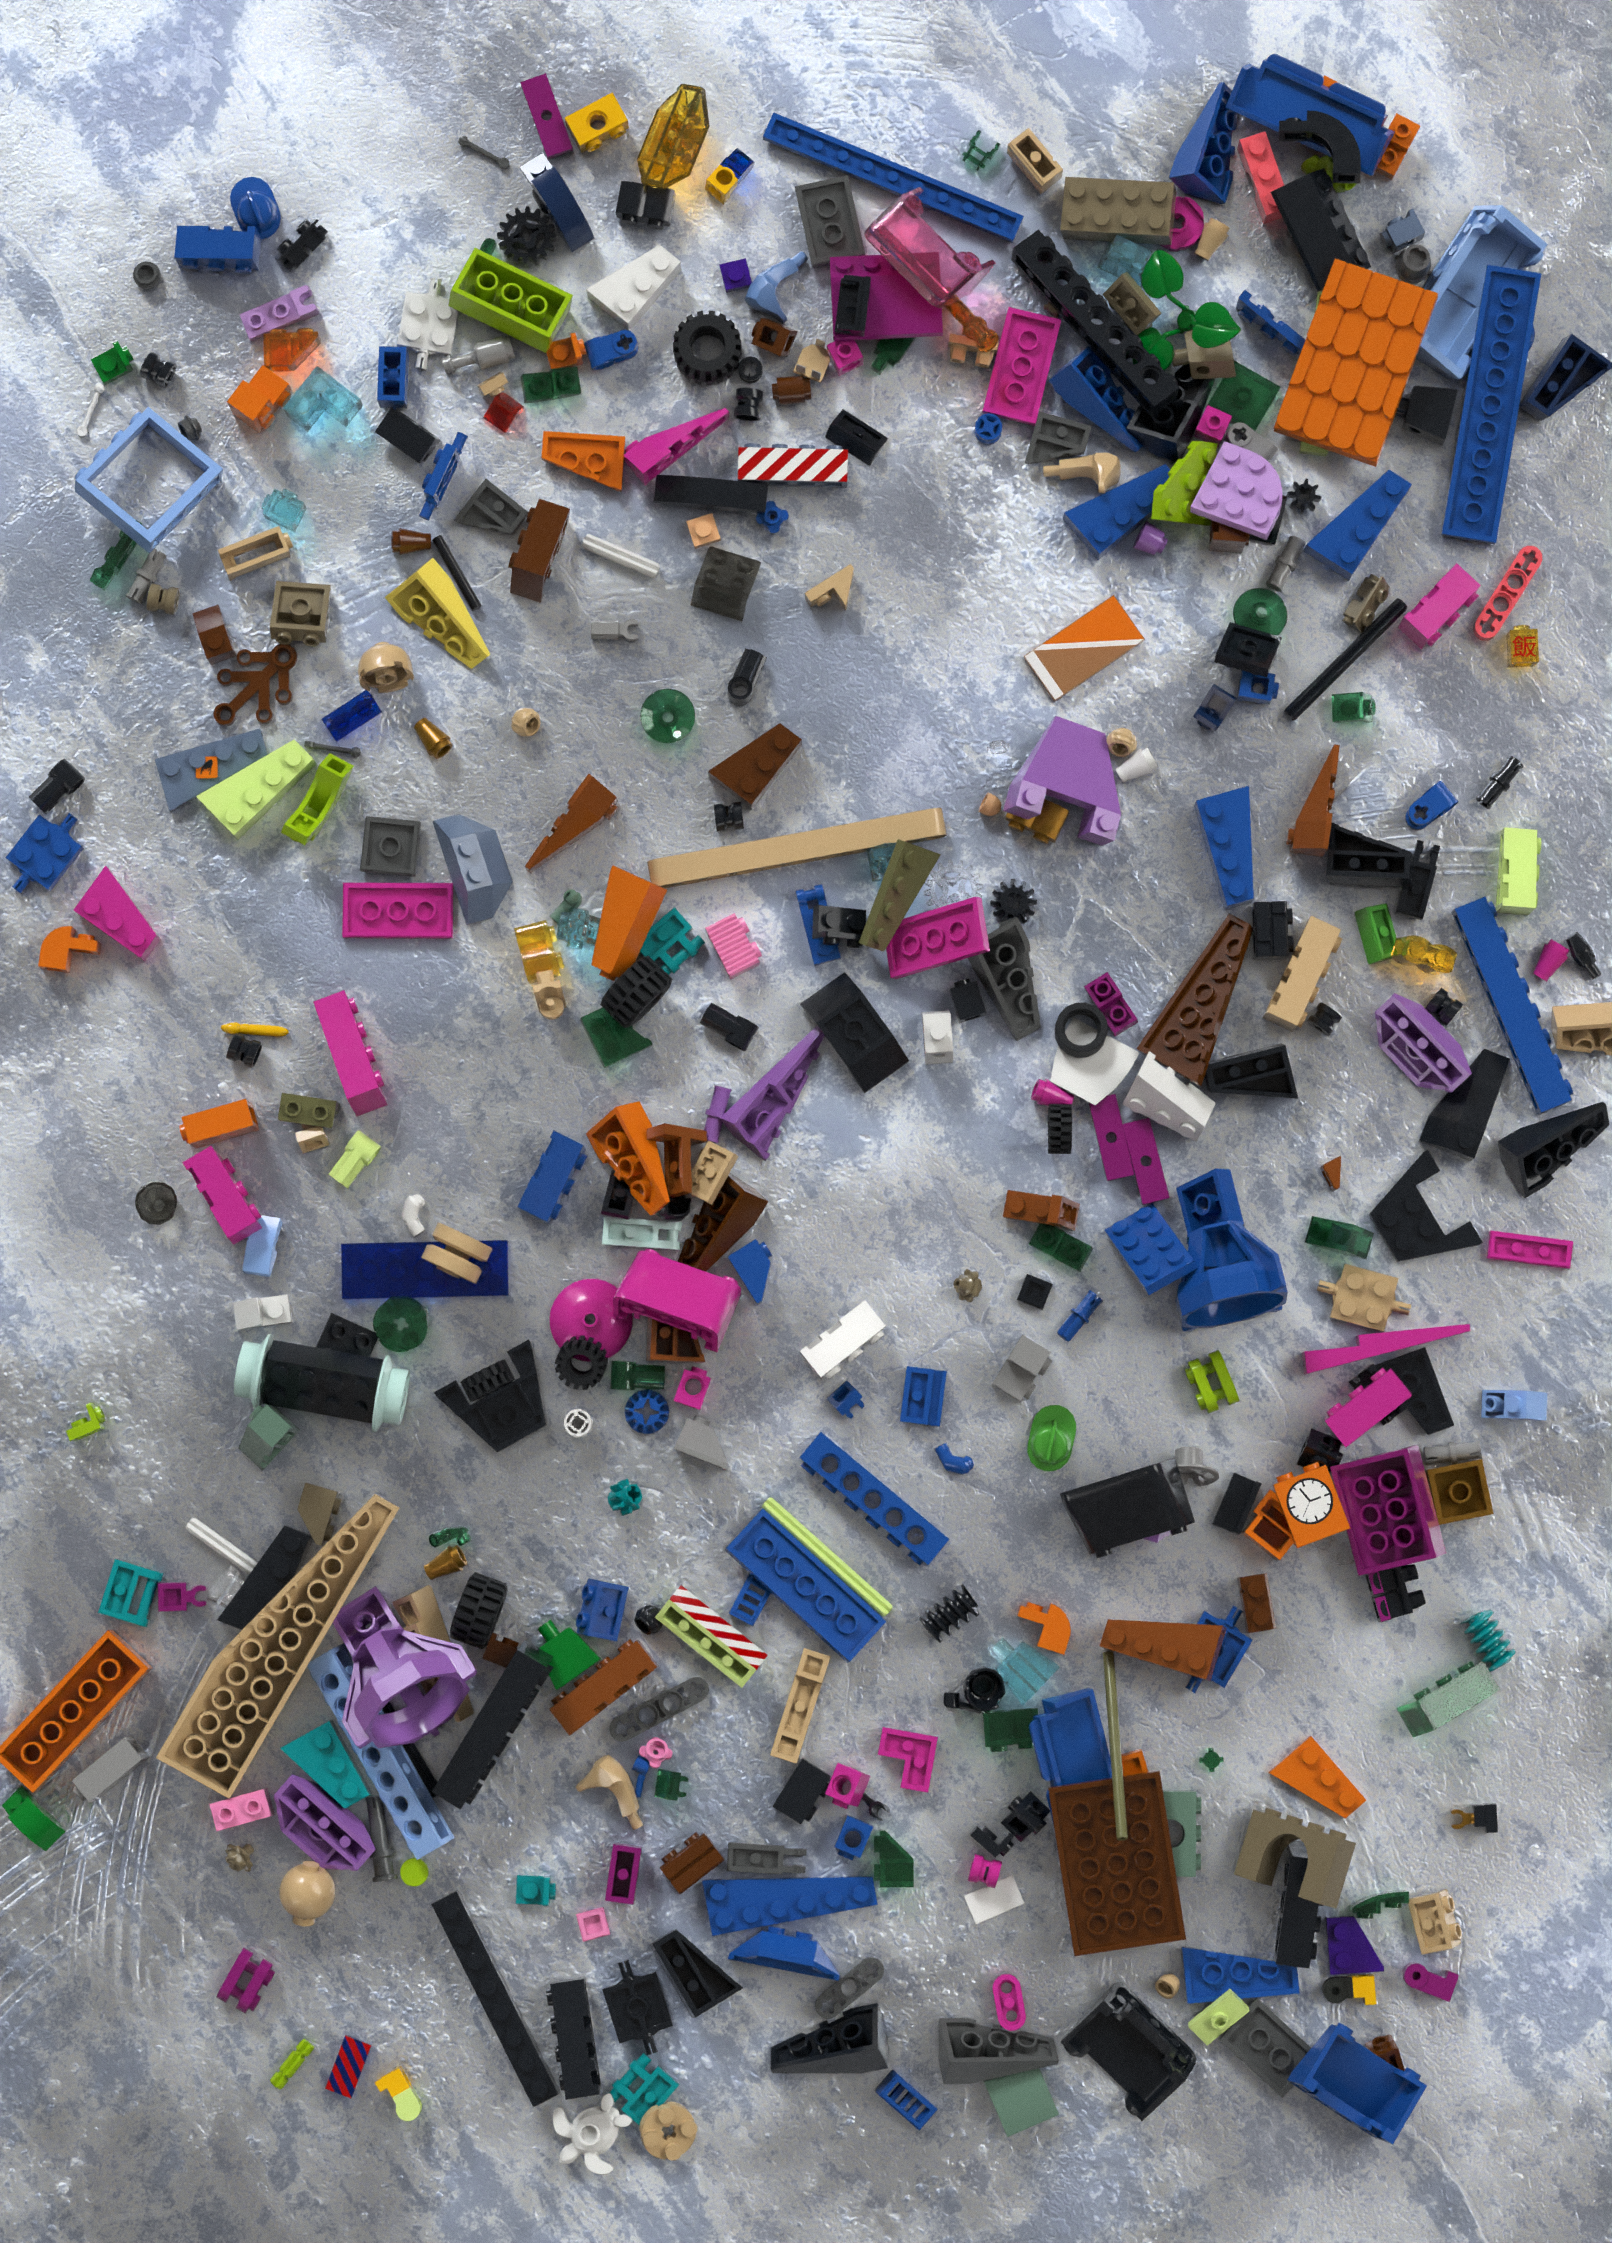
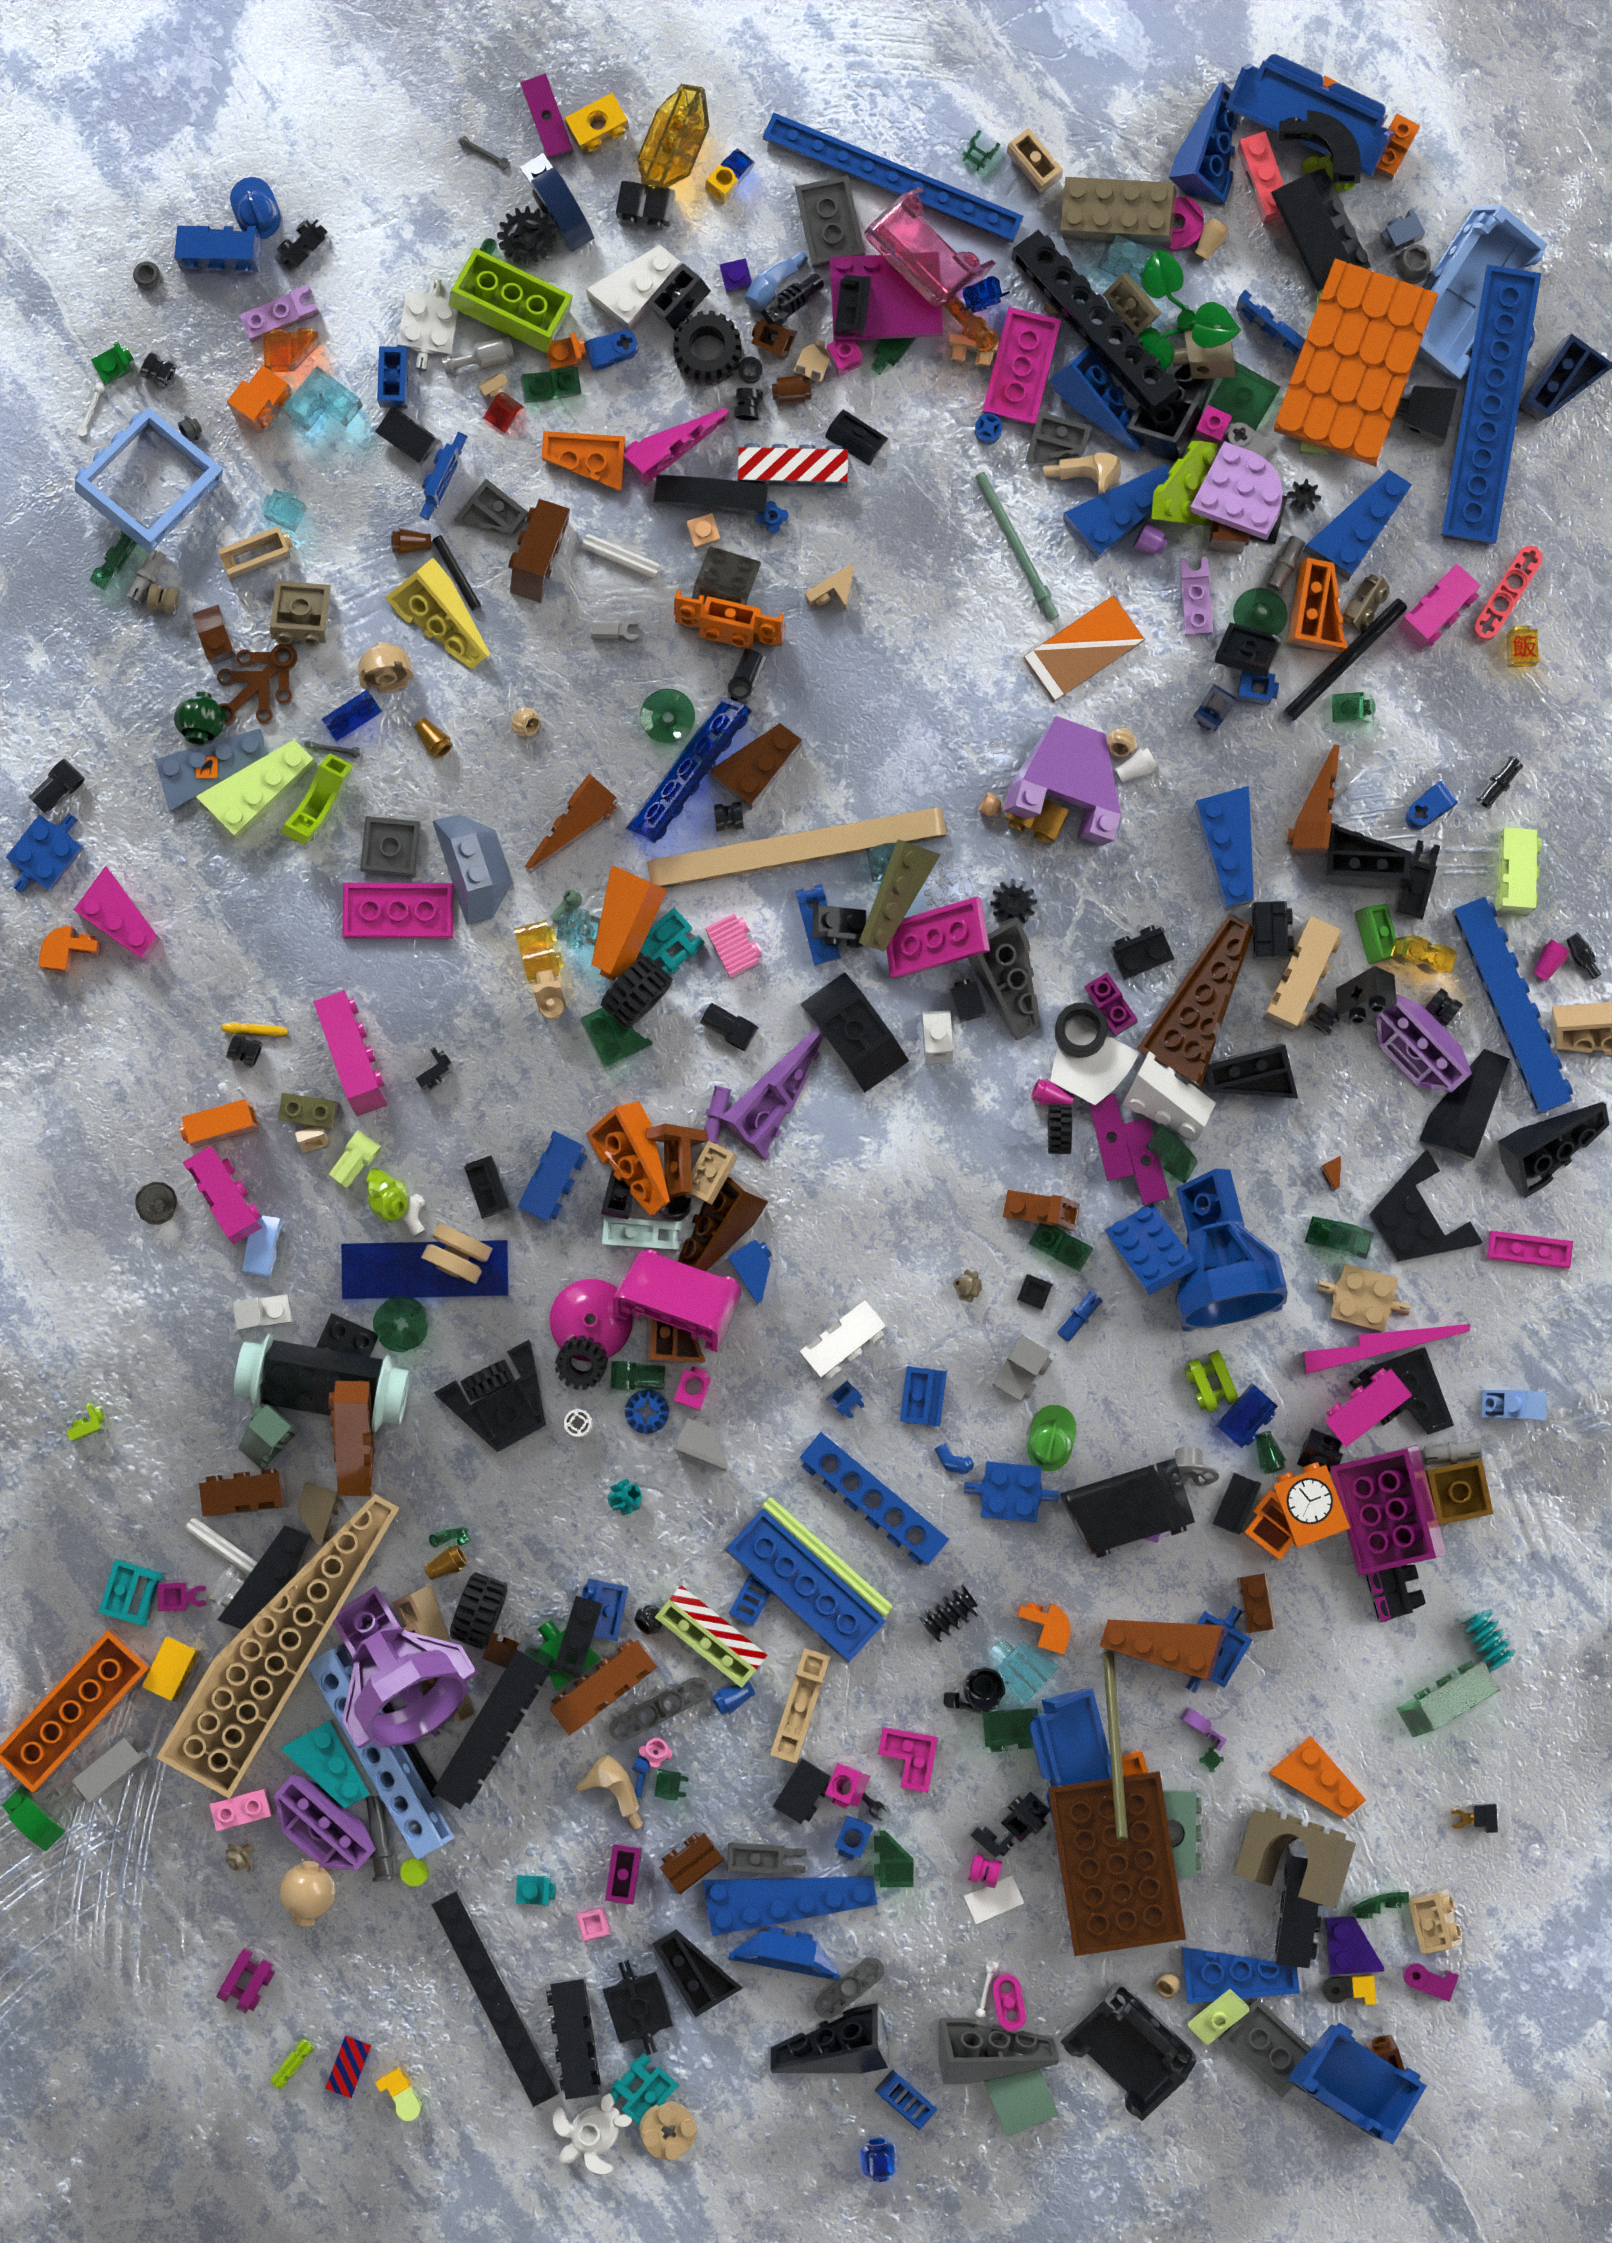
(171, 1669): none -> yellow panel
(199, 718): none -> dark green plant
(243, 1493): none -> reddish brown wedge
(352, 1437): none -> dark orange wedge
(386, 1195): none -> lime head
(433, 1077): none -> black bracket
(487, 1187): none -> black hinge
(578, 1635): none -> black plate
(678, 296): none -> black brick
(689, 769): none -> clear blue plate
(729, 621): none -> orange bracket
(732, 1697): none -> blue cone
(791, 299): none -> black hinge
(878, 2159): none -> clear blue head
(983, 294): none -> clear blue hinge
(991, 1967): none -> white hinge
(1011, 1492): none -> blue plate
(1041, 592): none -> sand green bar
(1141, 953): none -> black bracket
(1176, 1155): none -> clear green slope
(1196, 598): none -> lavender plate
(1203, 1725): none -> medium lavender piece
(1247, 1416): none -> clear blue bracket
(1269, 1453): none -> clear green cone
(1315, 608): none -> orange wedge
(1366, 995): none -> black brick

